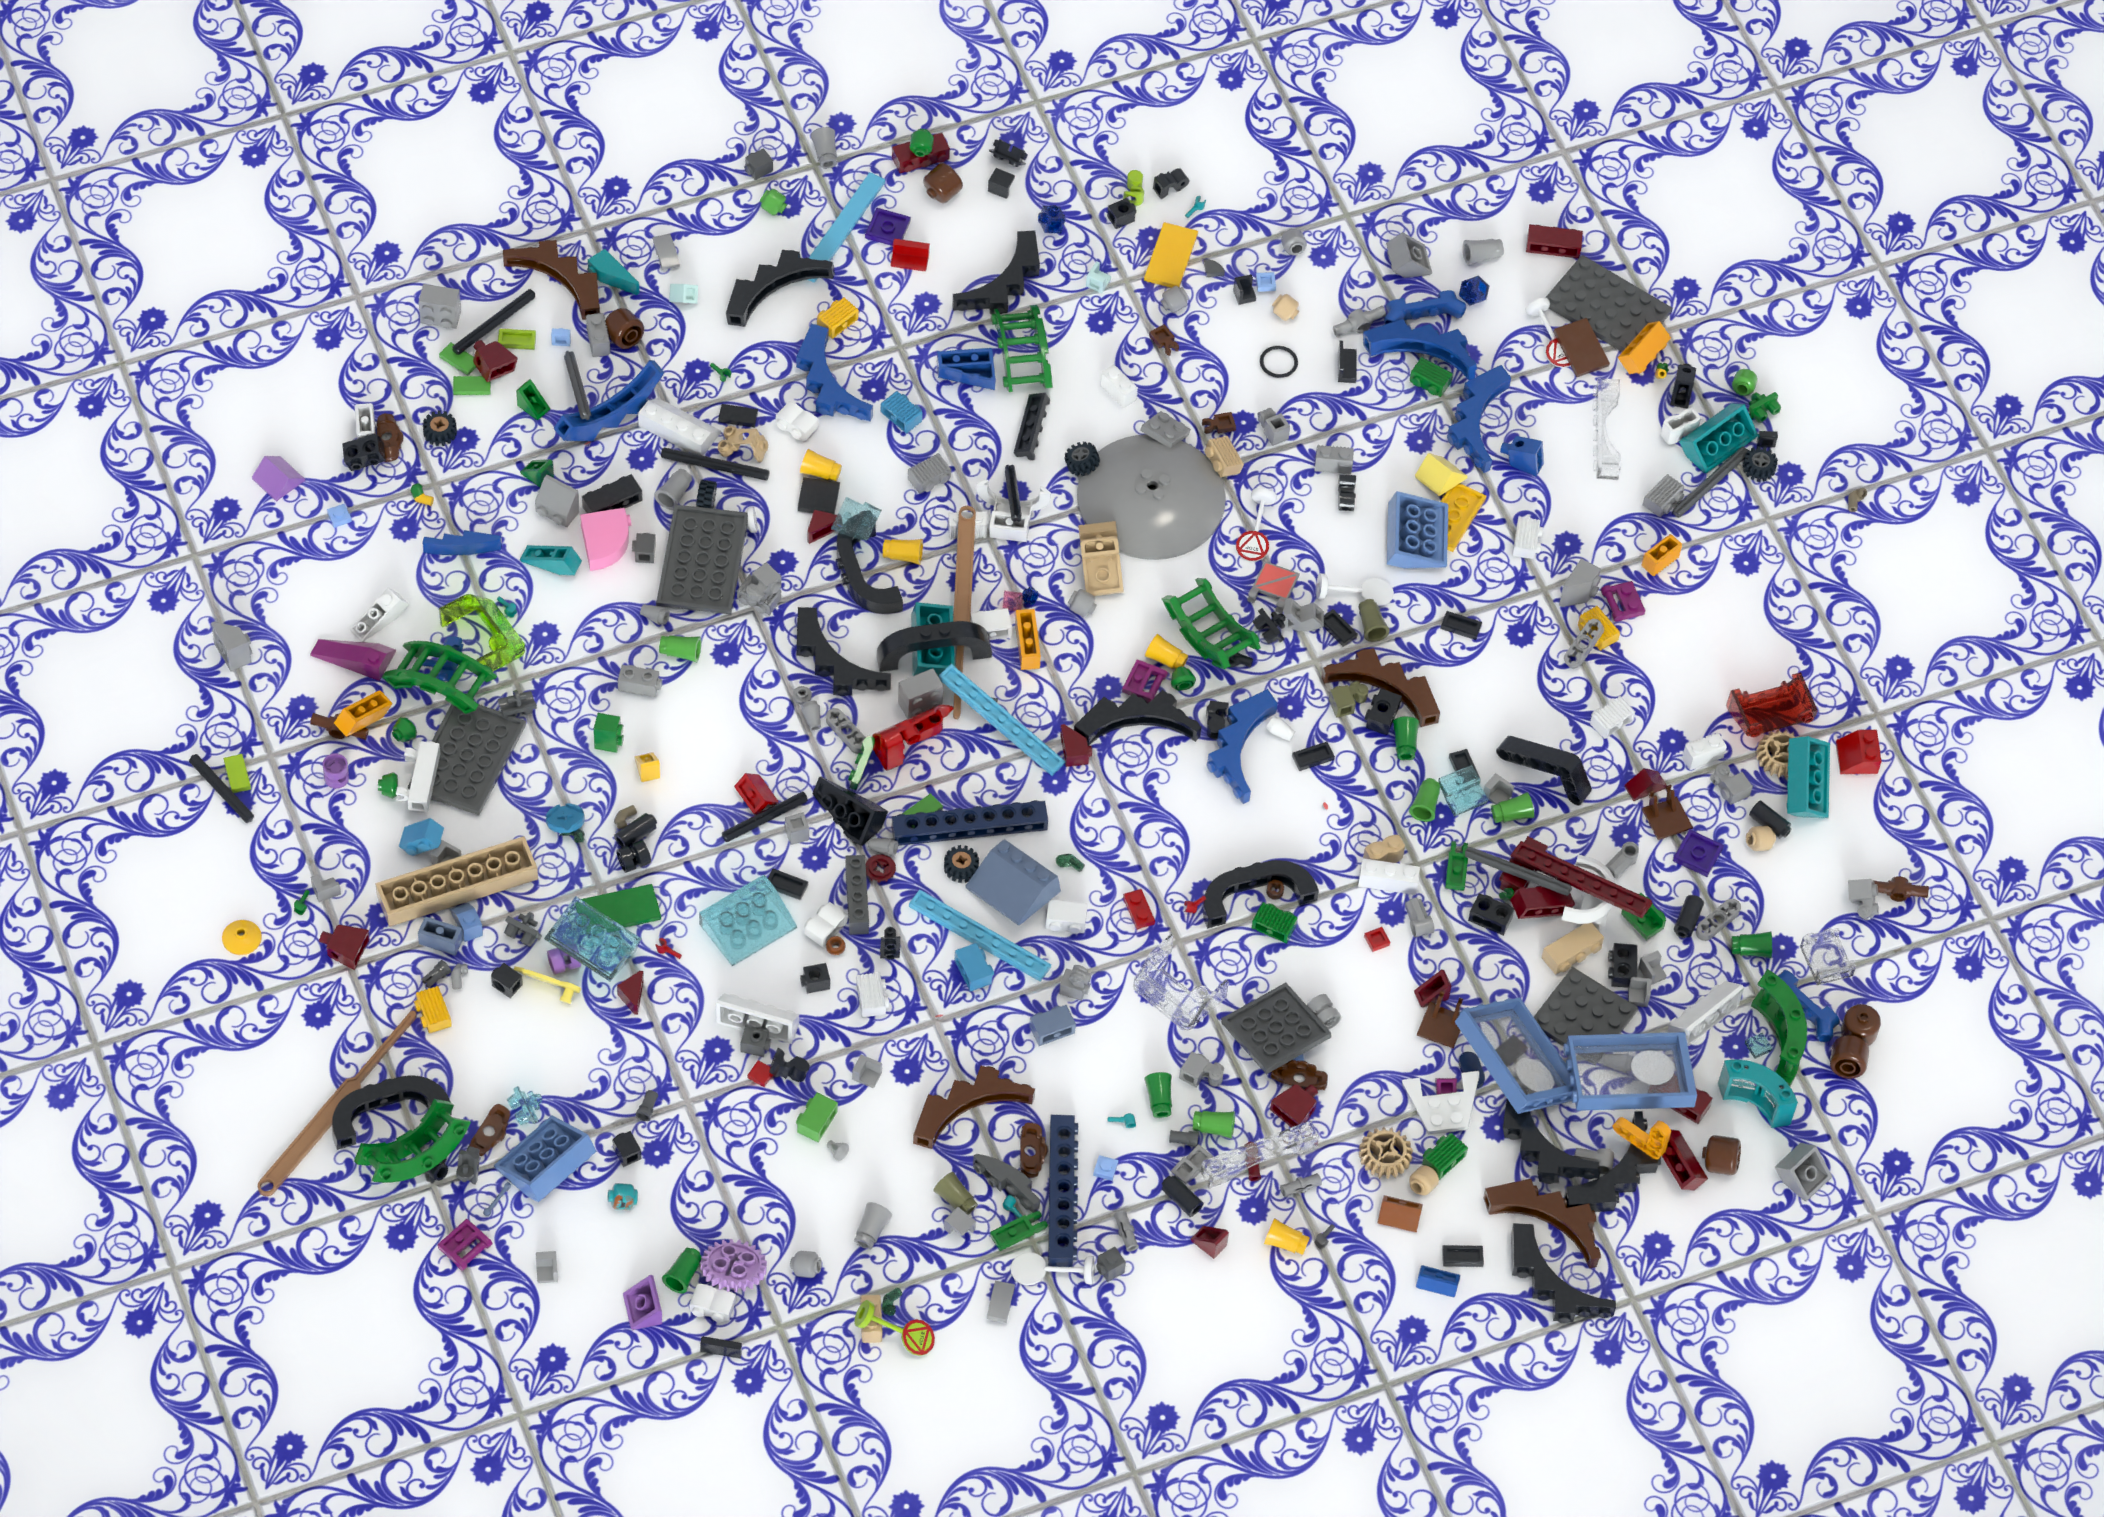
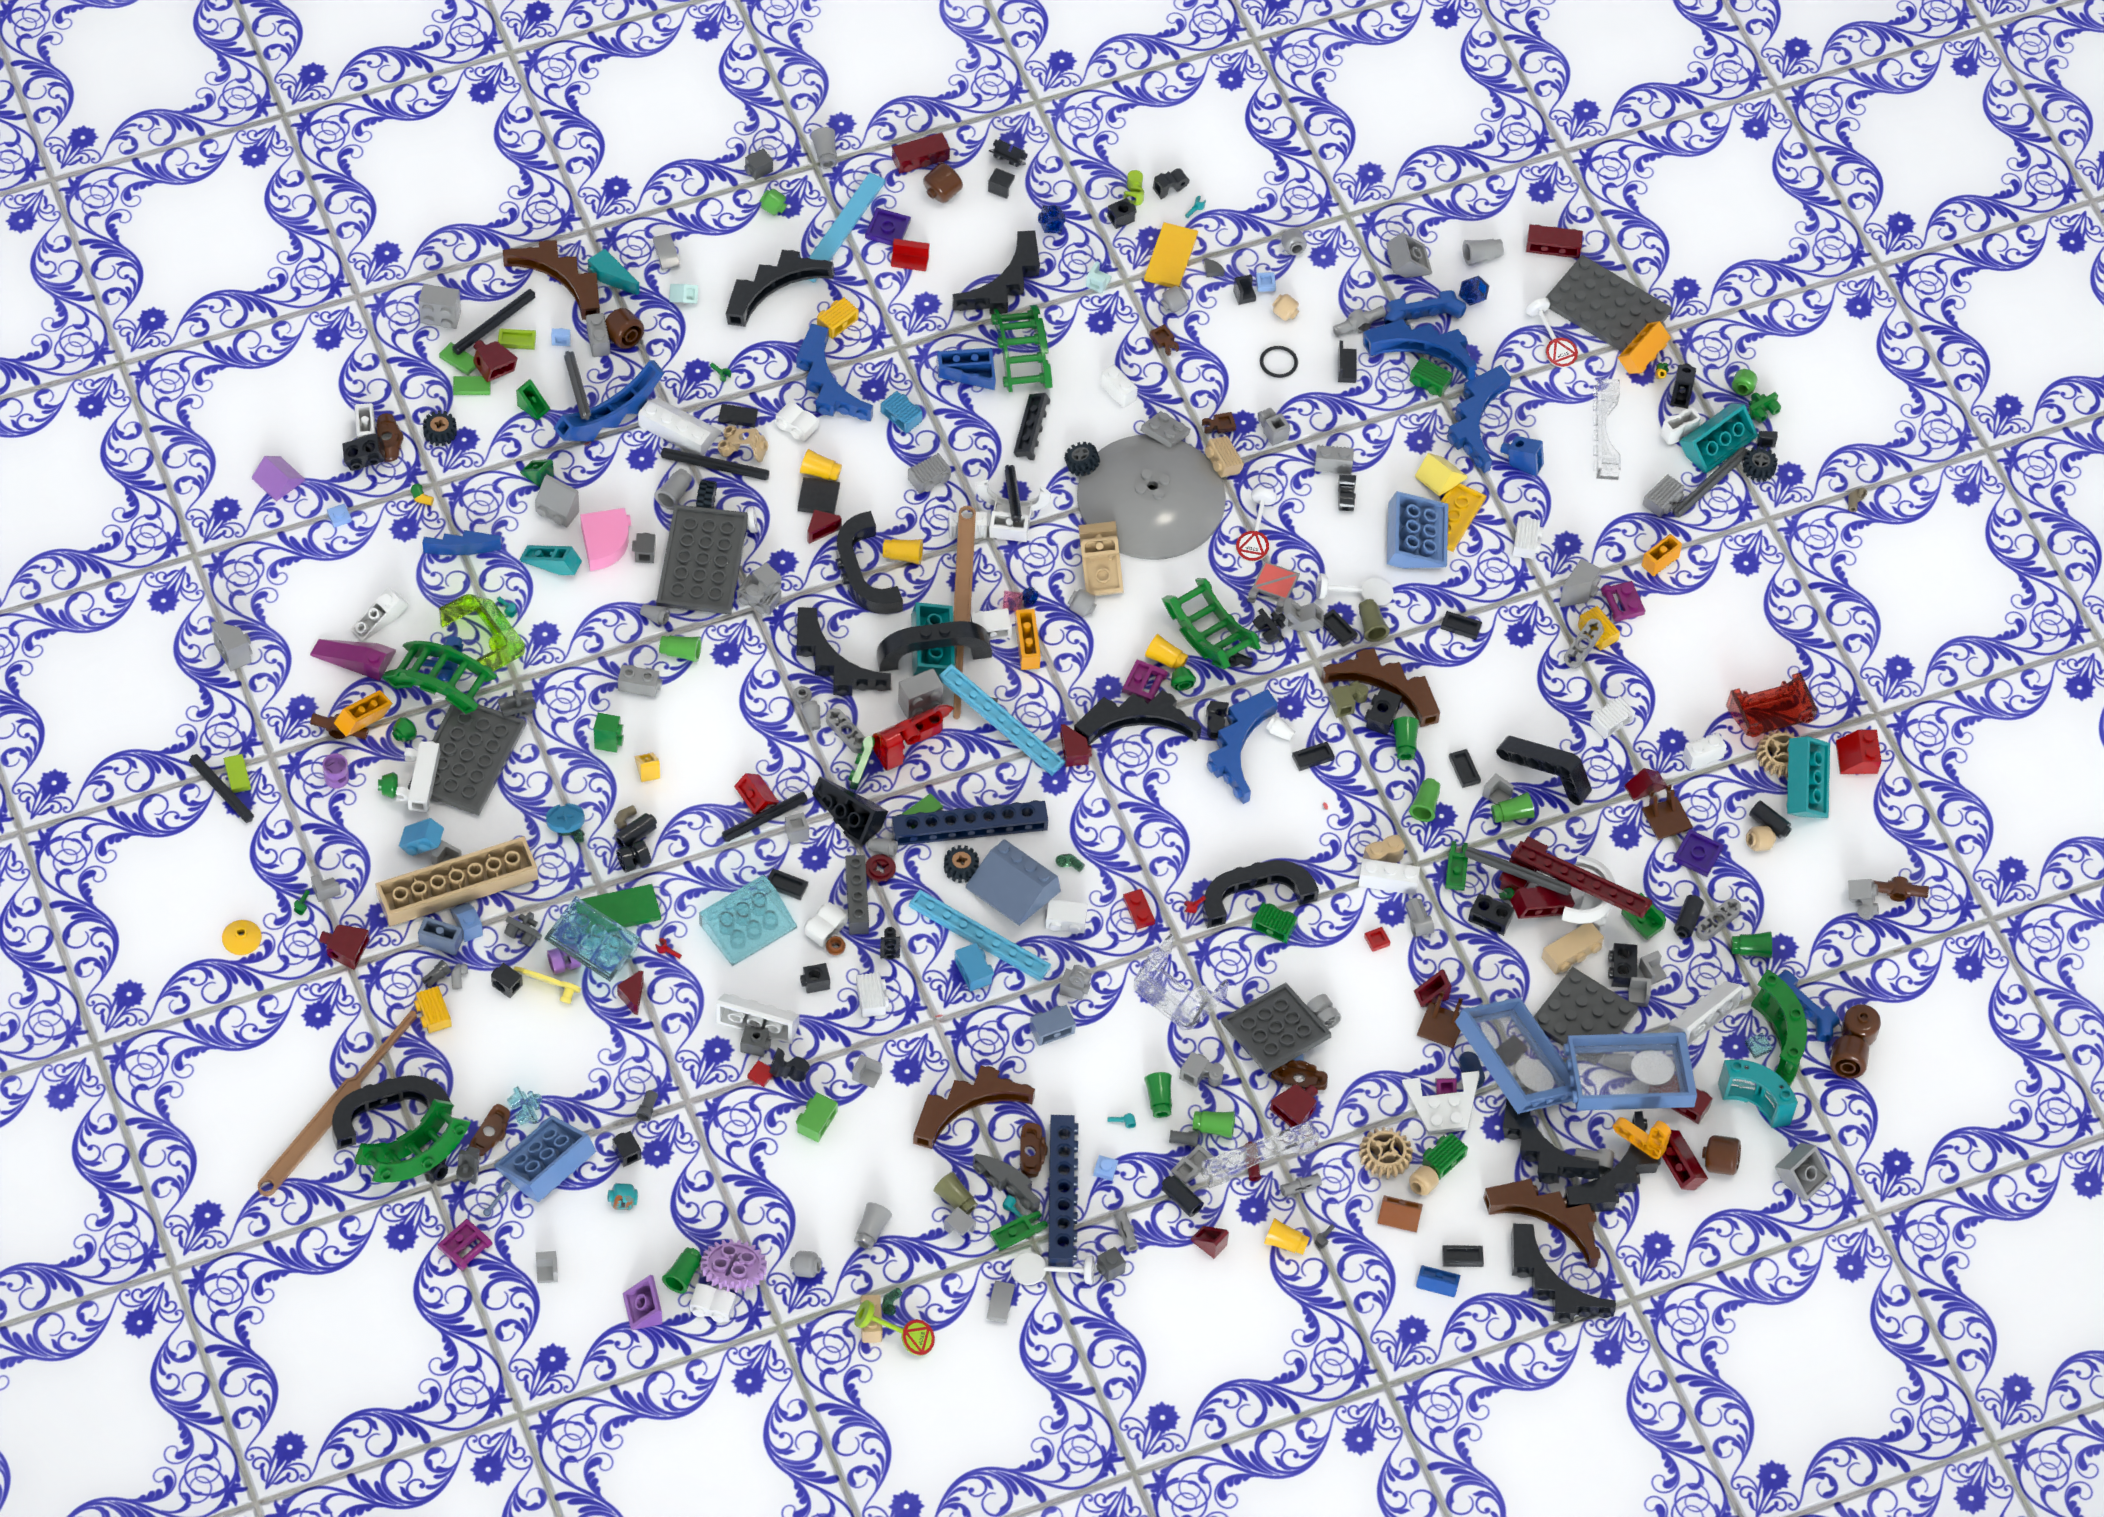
(612, 496): black brick -> none
(721, 1347): black tile -> none
(838, 1150): light grey rock -> none
(856, 519): clear light blue slope -> none
(921, 142): green head -> none
(1277, 885): reddish brown bush -> none
(1462, 790): clear light blue slope -> none
(1581, 347): reddish brown tile -> none
(1621, 860): light grey piece -> none
(1732, 788): light grey brick -> none
(1826, 956): clear panel -> none

